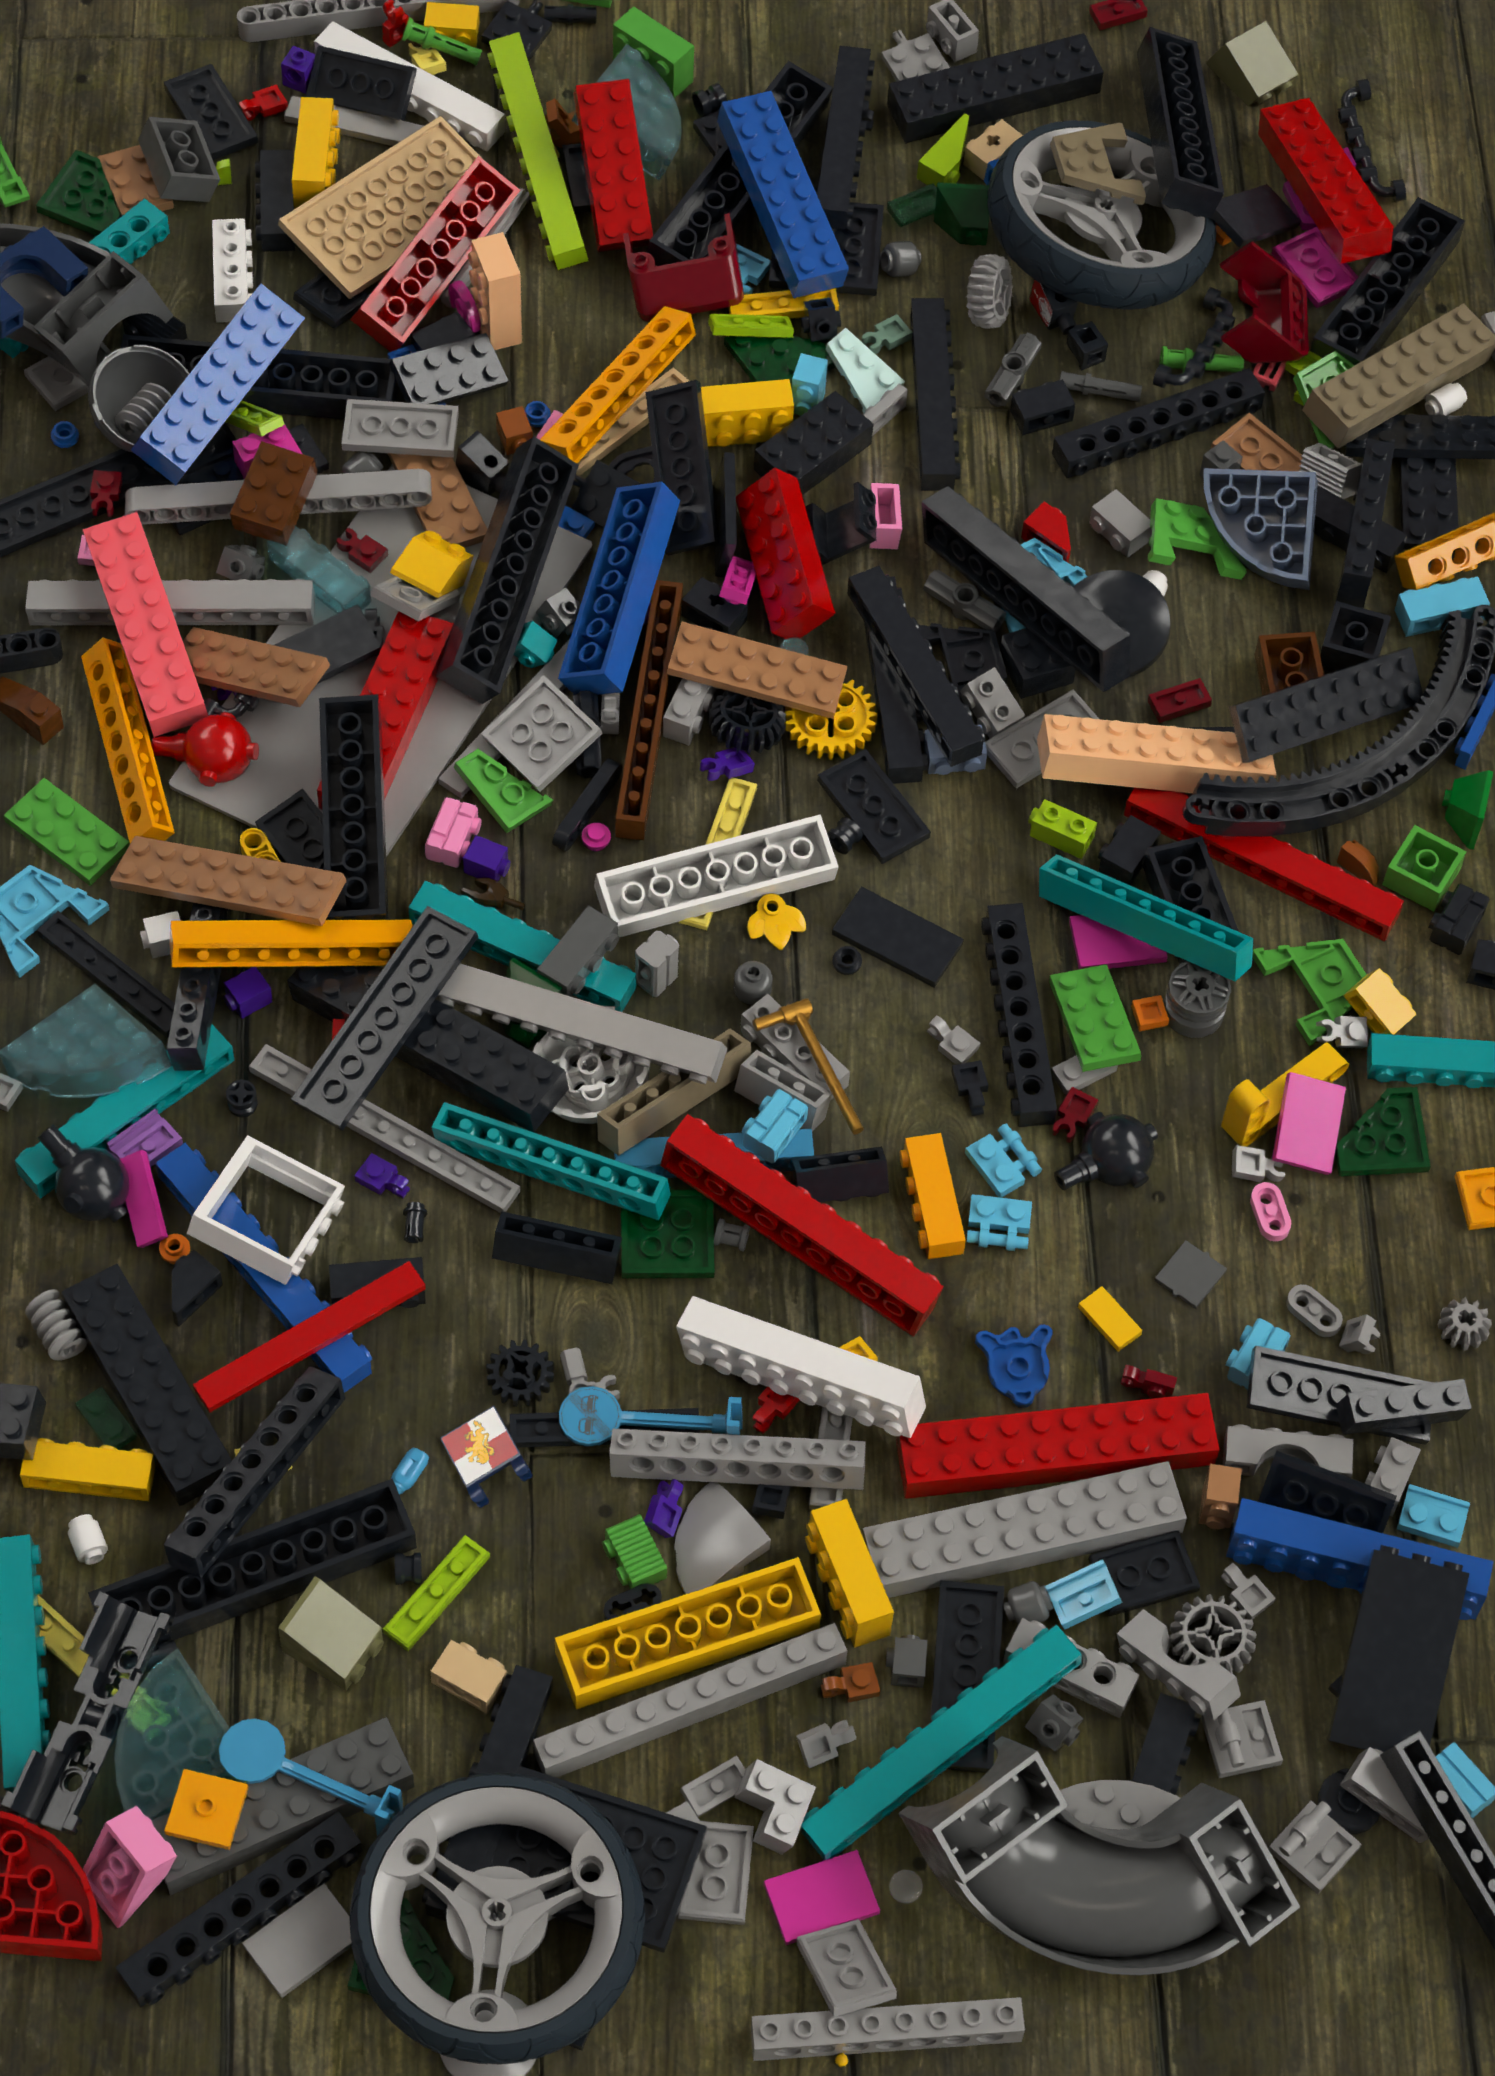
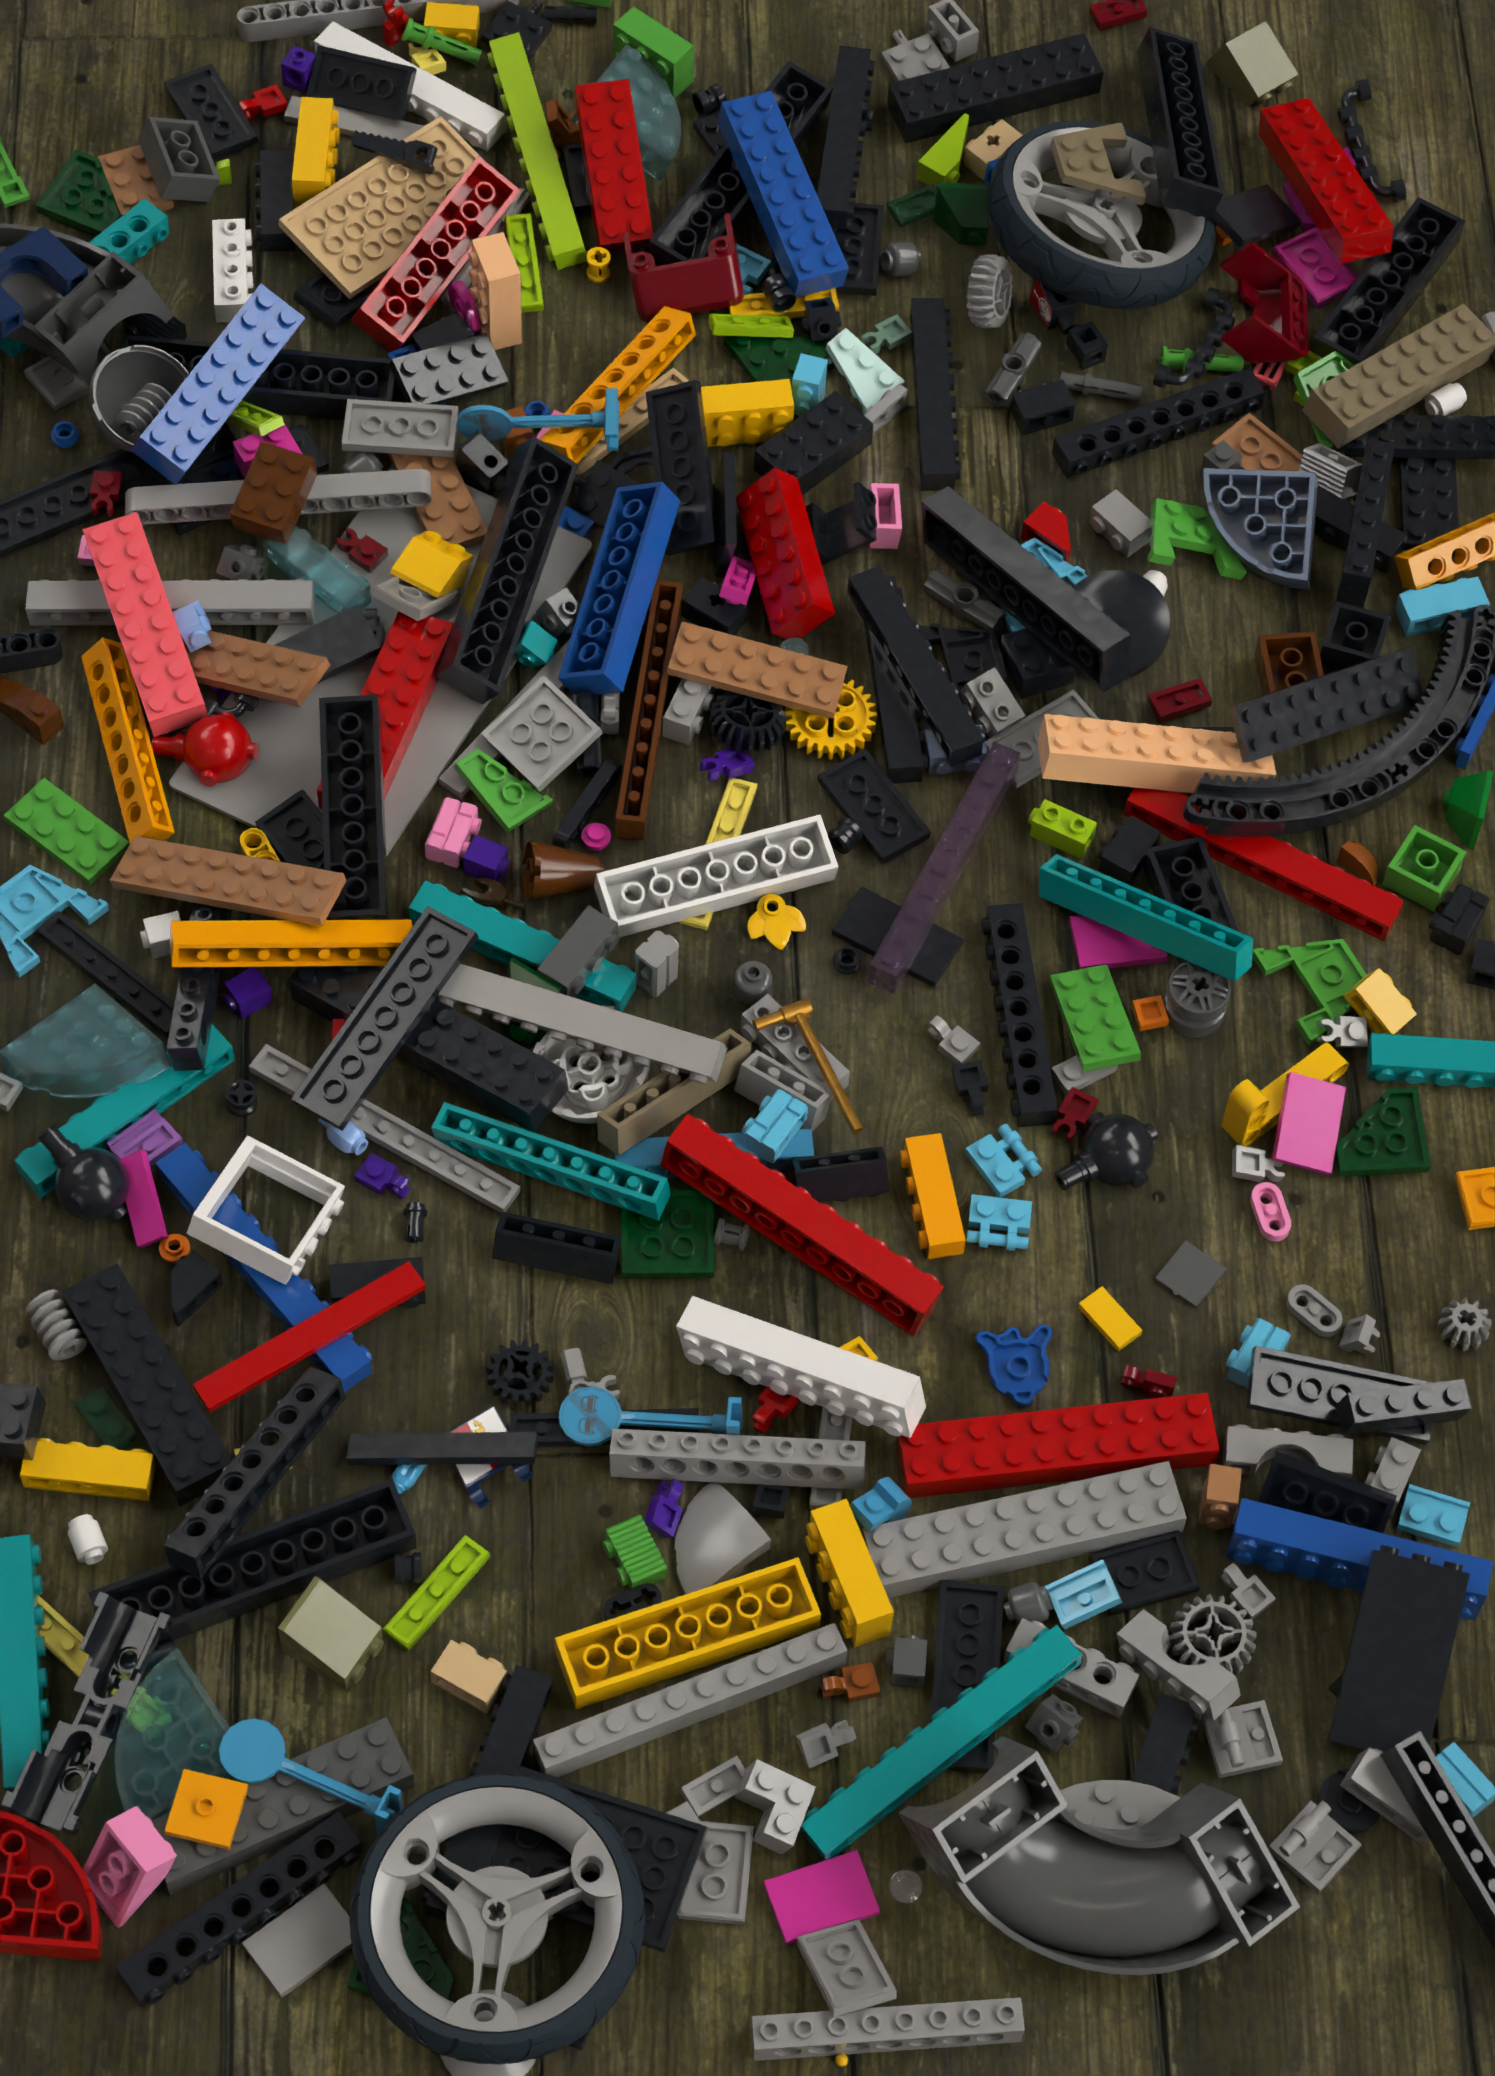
(193, 625): none -> light blue brick
(349, 1140): none -> light blue plant
(398, 150): none -> black piece
(442, 1448): none -> black tile
(496, 423): none -> dark azure piece
(522, 245): none -> lime tile
(556, 870): none -> reddish brown cone
(603, 262): none -> yellow bush
(779, 294): none -> black wheel
(881, 1504): none -> dark azure brick
(943, 868): none -> clear purple brick

